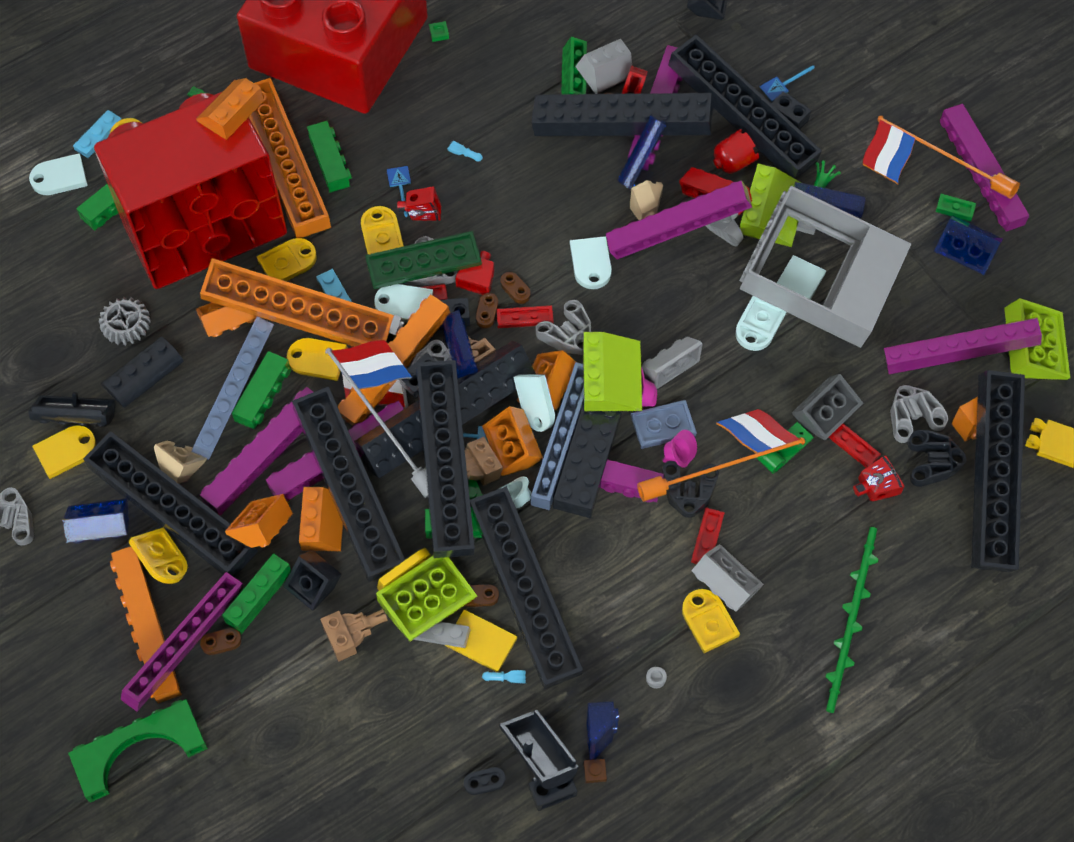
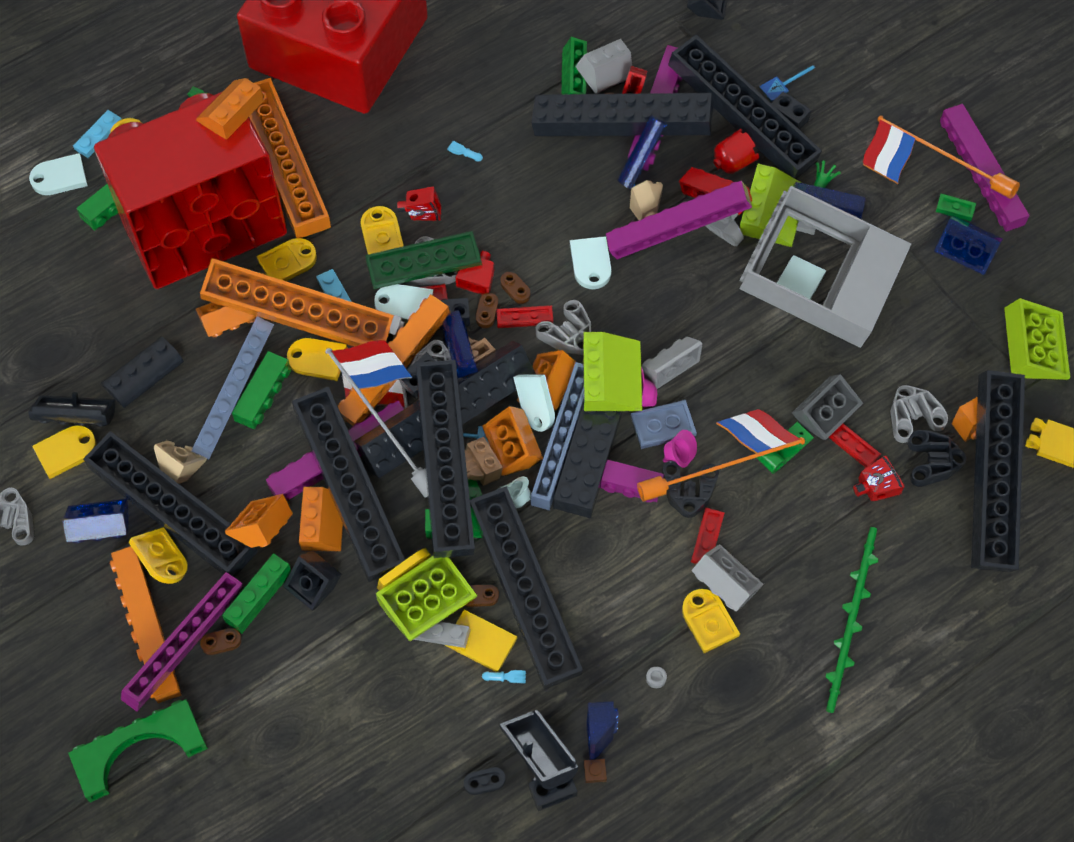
(113, 324): light grey gear -> none
(254, 459): magenta brick -> none
(328, 156): green brick -> none
(349, 630): medium nougat brick -> none
(399, 177): piece -> none
(439, 31): green plate -> none
(760, 322): light aqua tile -> none
(963, 346): magenta brick -> none

